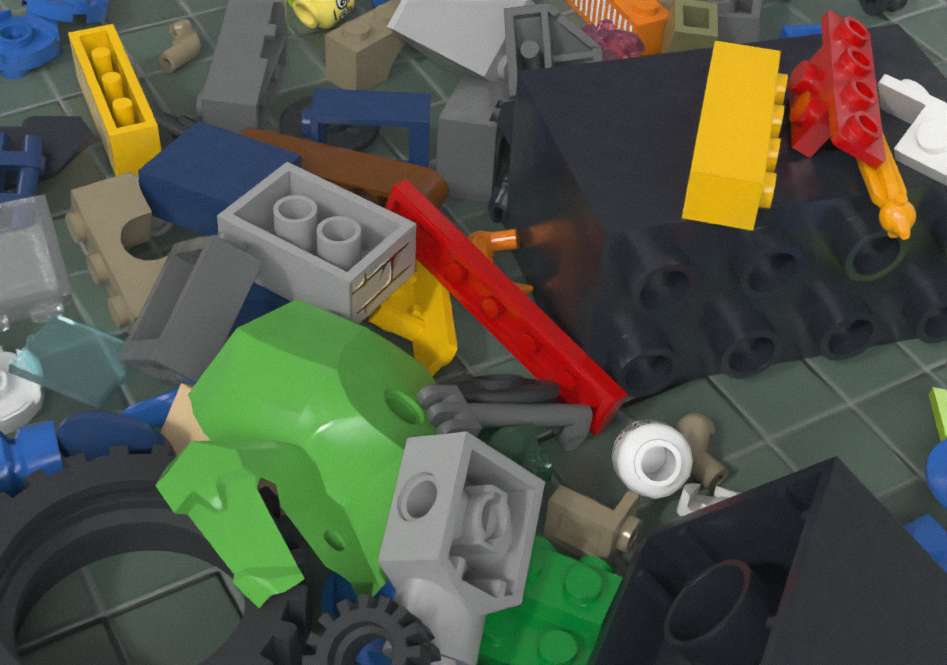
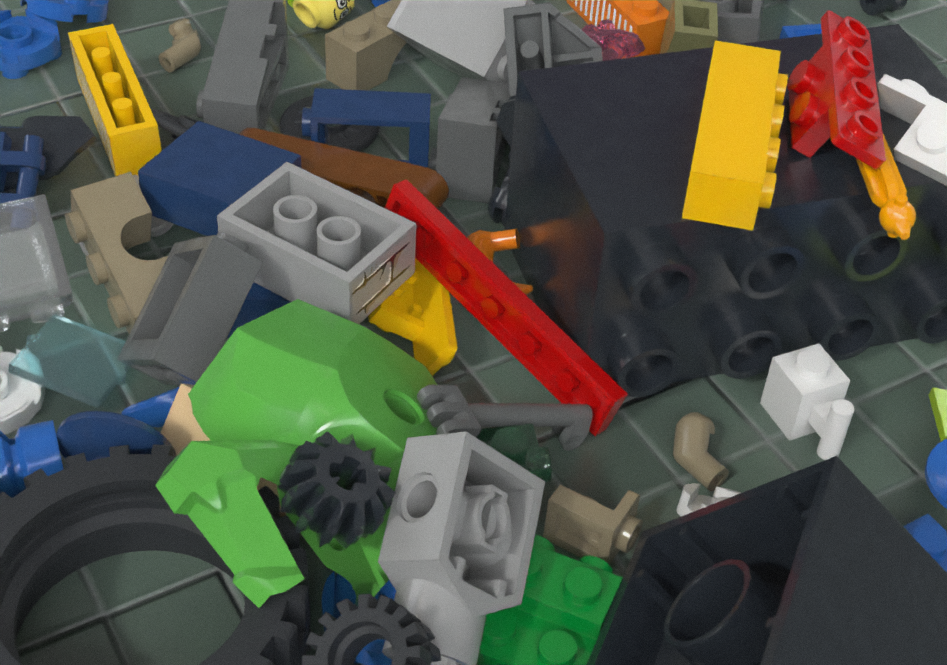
(335, 490): none -> black gear
(507, 389): black wheel -> none
(652, 458): white head -> none
(807, 397): none -> white brick

